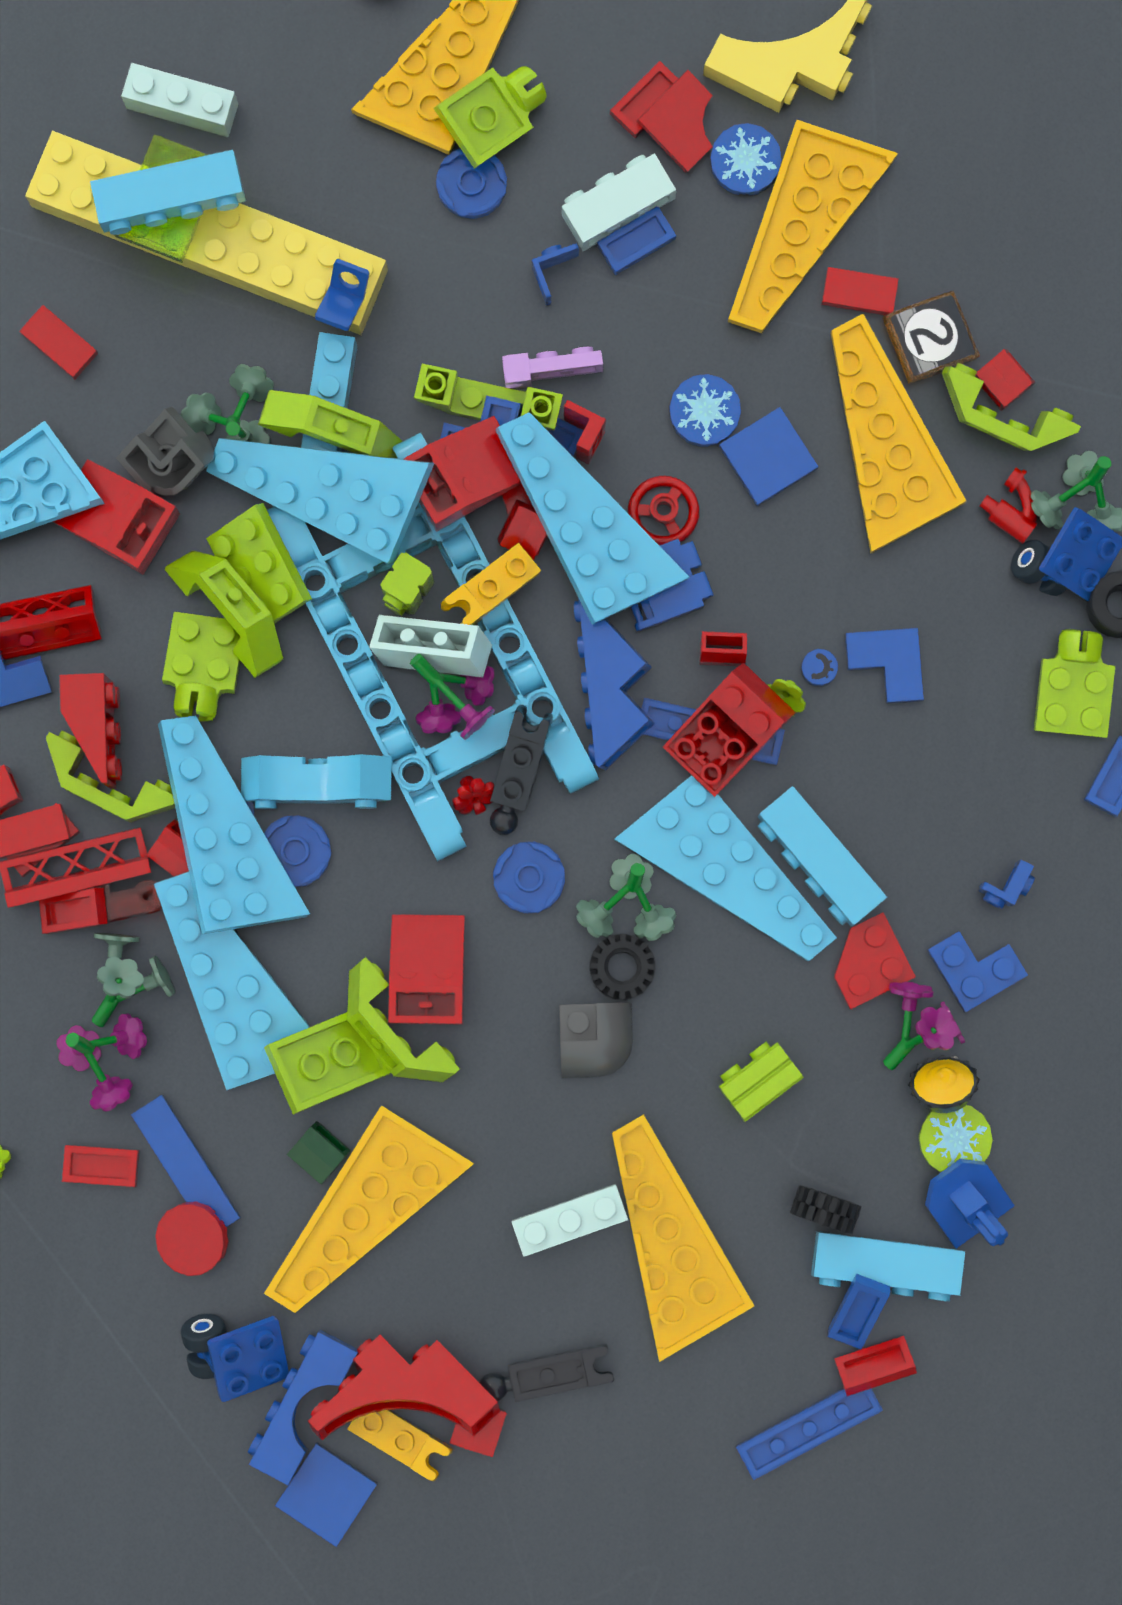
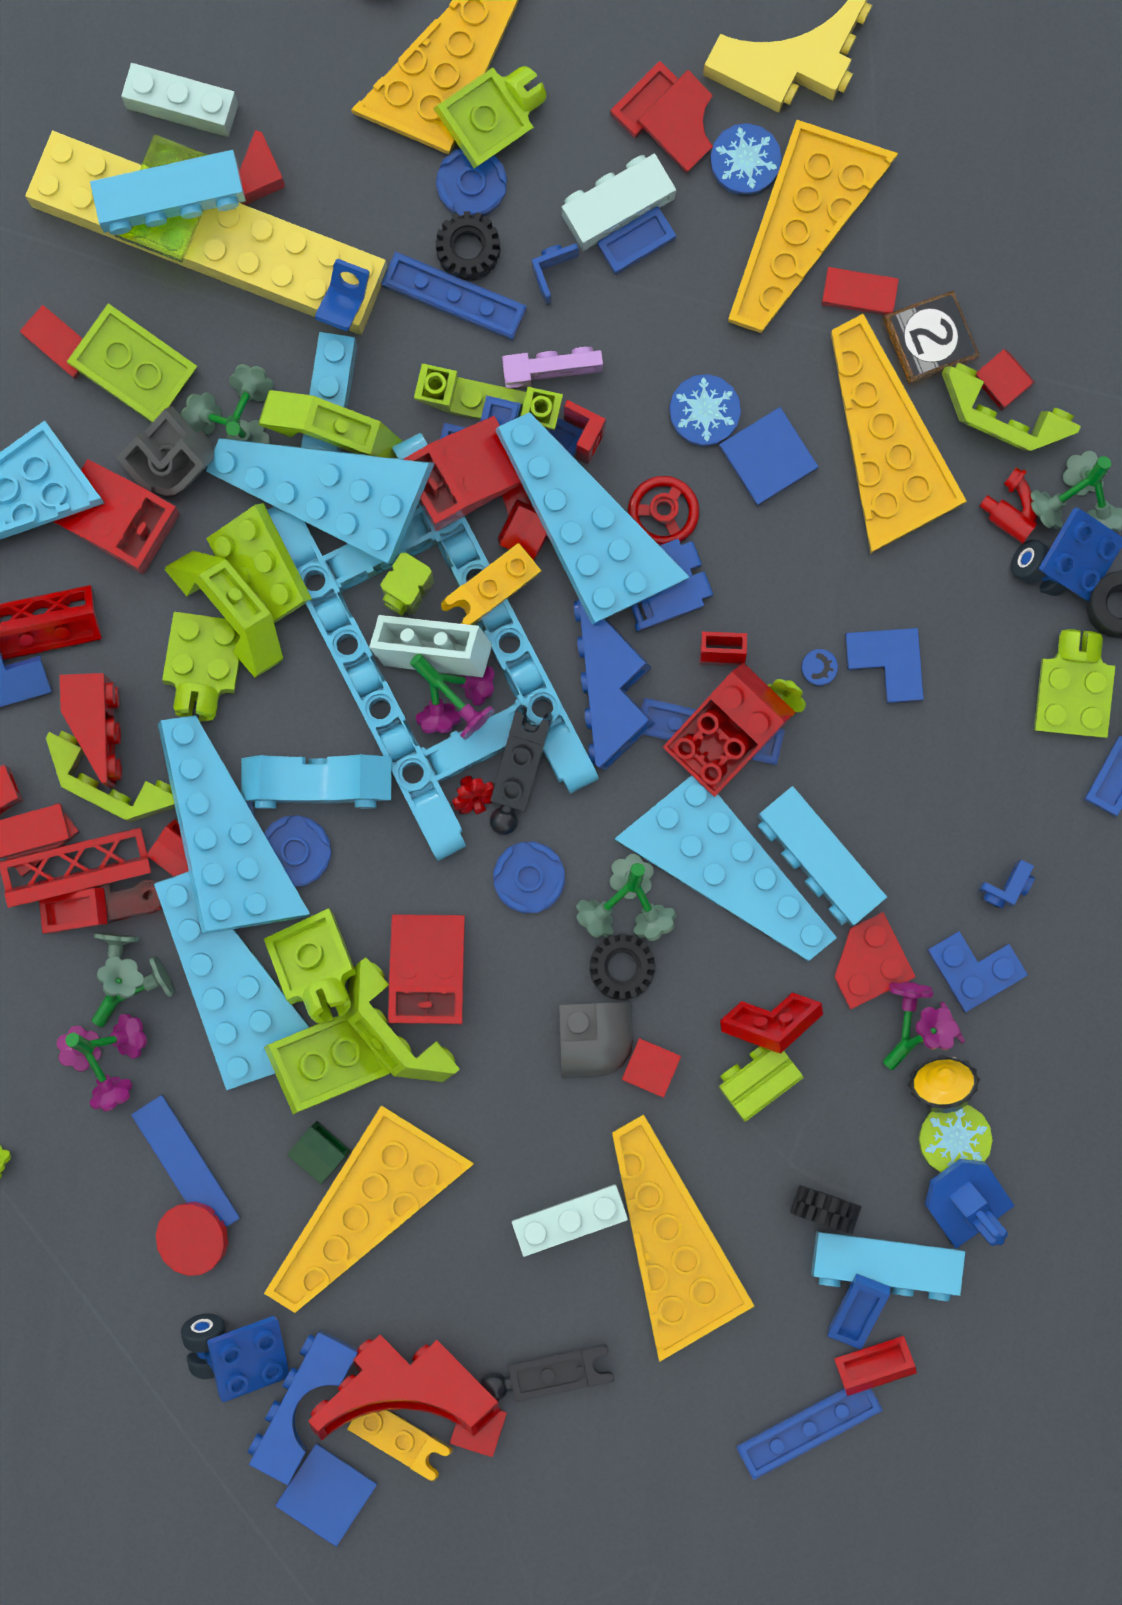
(100, 1165): red tile -> none
(131, 364): none -> lime plate
(259, 171): none -> red slope
(313, 965): none -> lime plate
(454, 296): none -> blue tile
(473, 225): none -> black tyre
(651, 1067): none -> red piece
(773, 1028): none -> red plate

